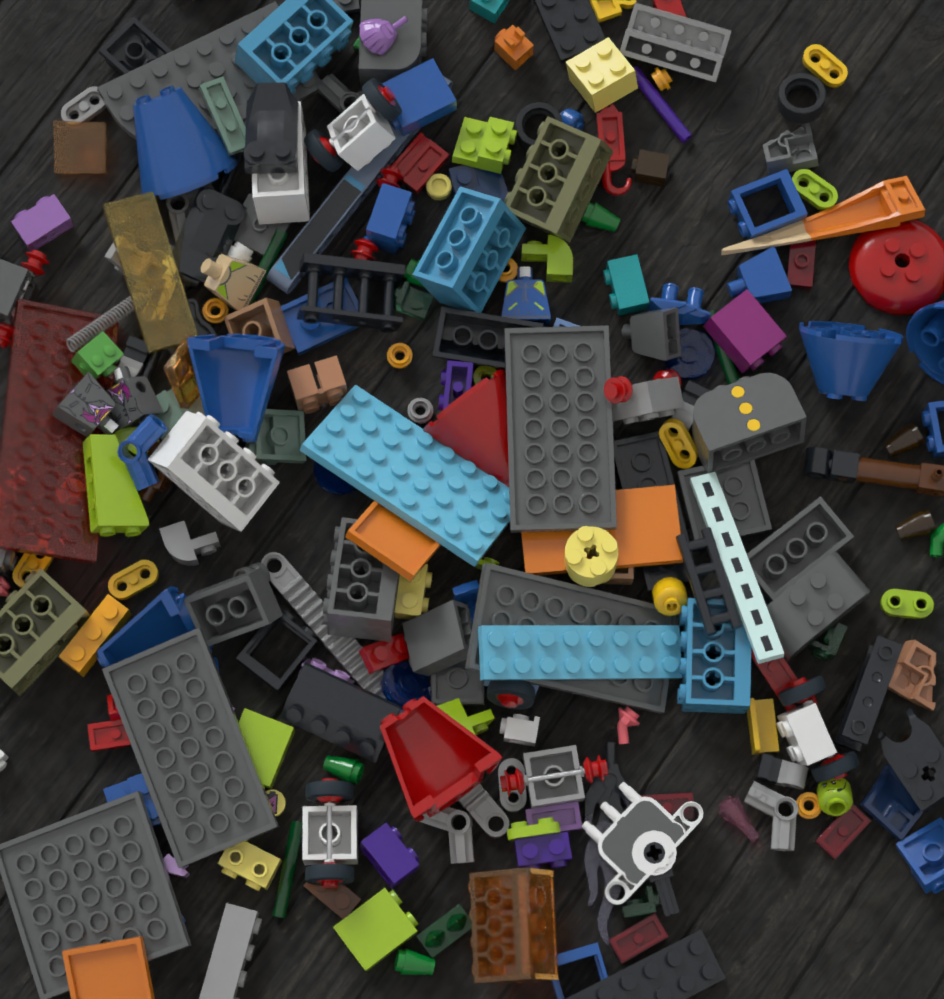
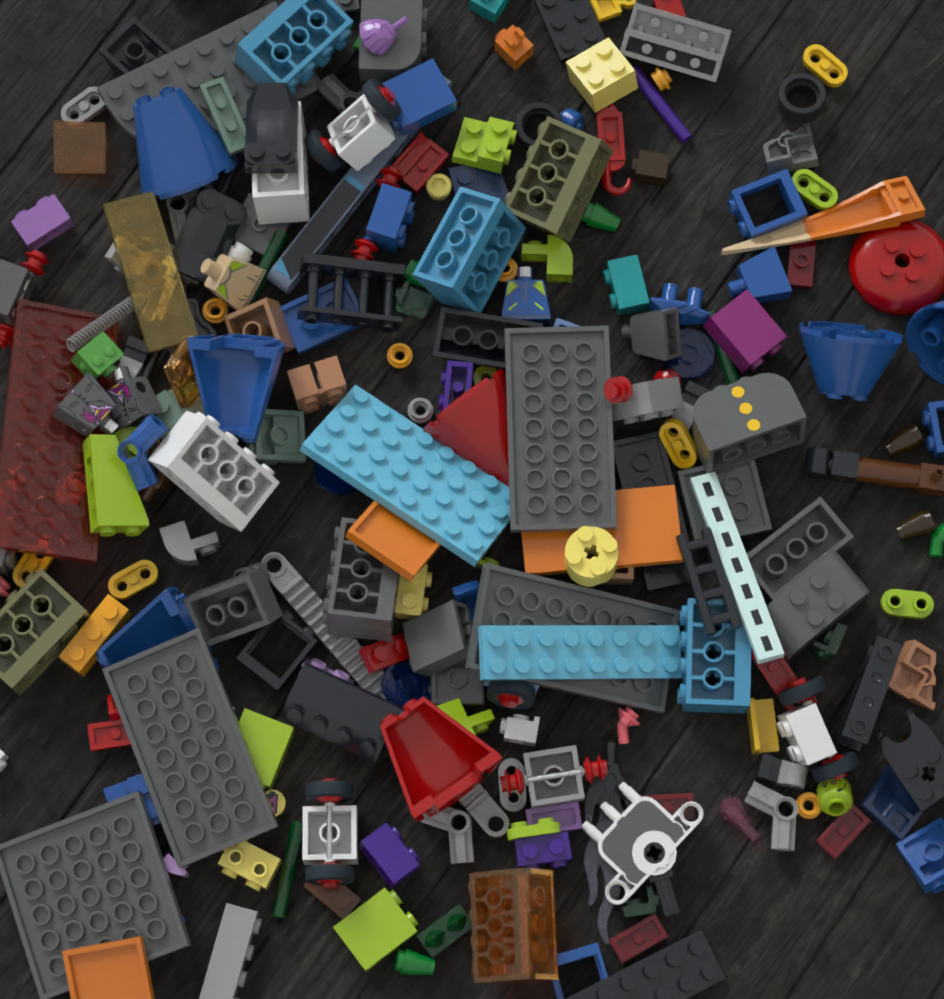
(344, 768): green cone -> none
(668, 594): yellow head -> none

